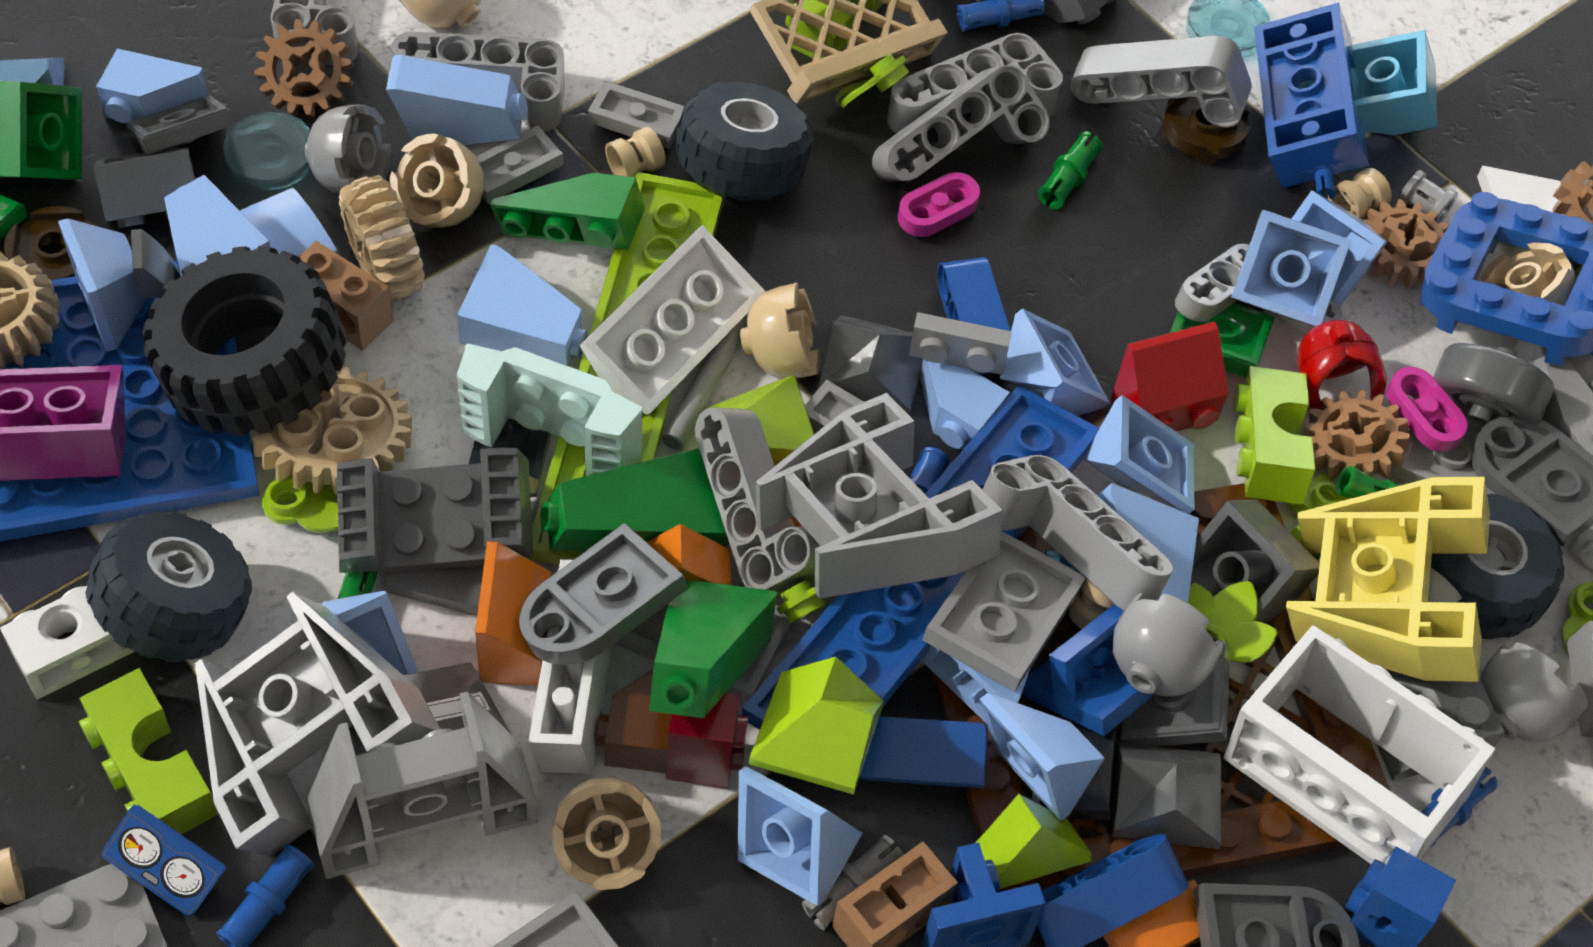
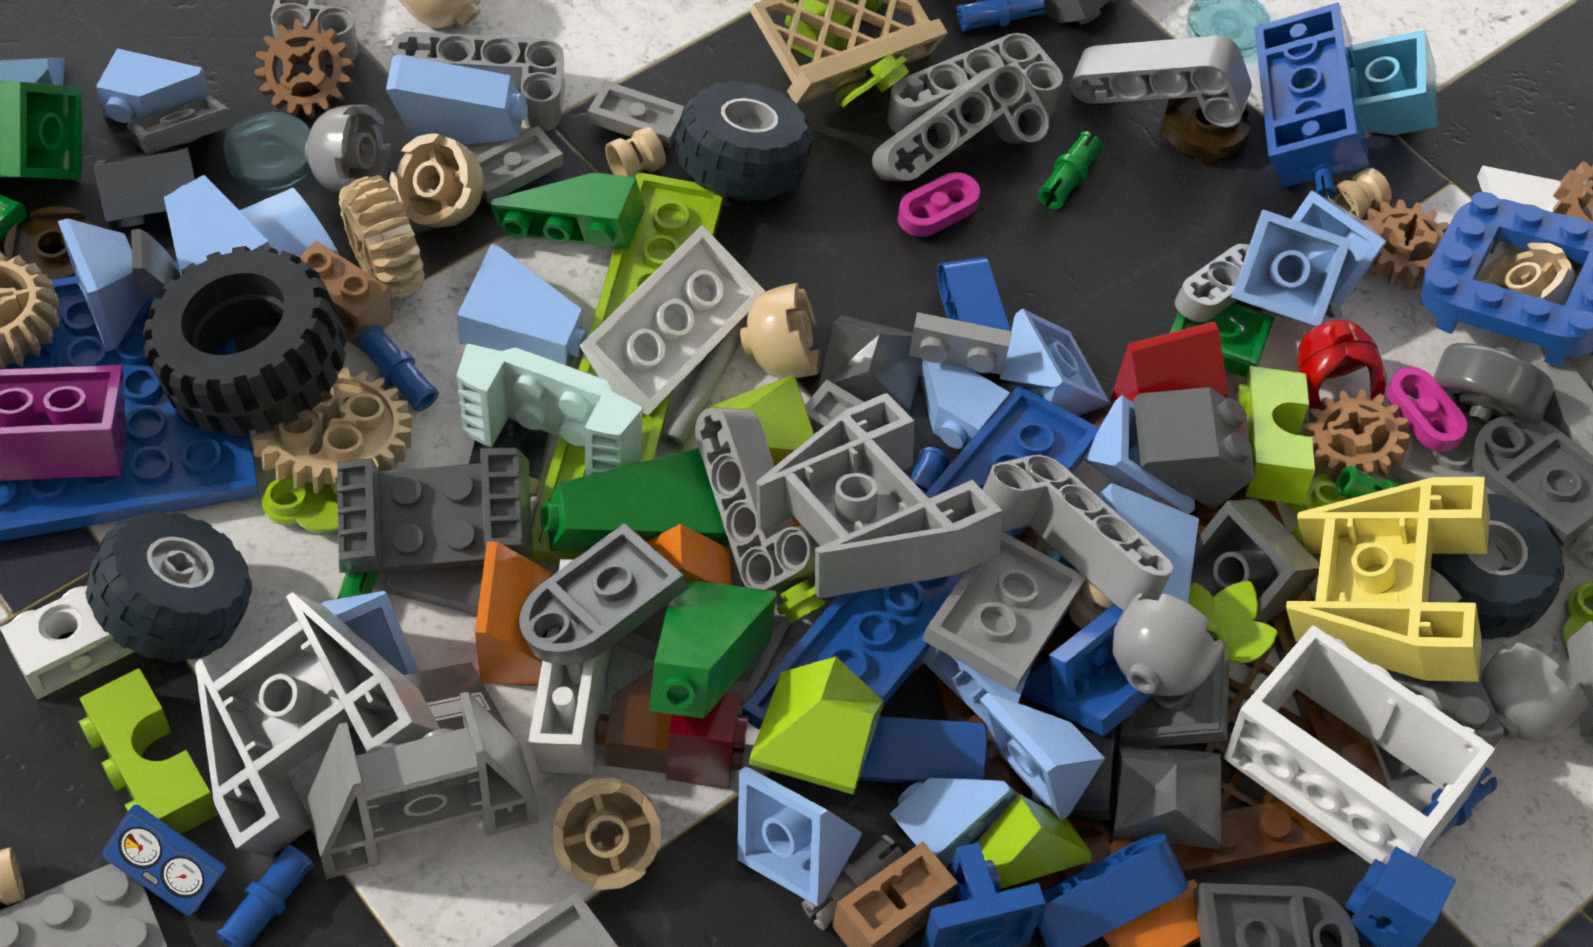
(397, 368): none -> blue pin
(951, 812): none -> light blue slope
(1195, 442): none -> dark grey slope
(1419, 184): light grey bush -> none

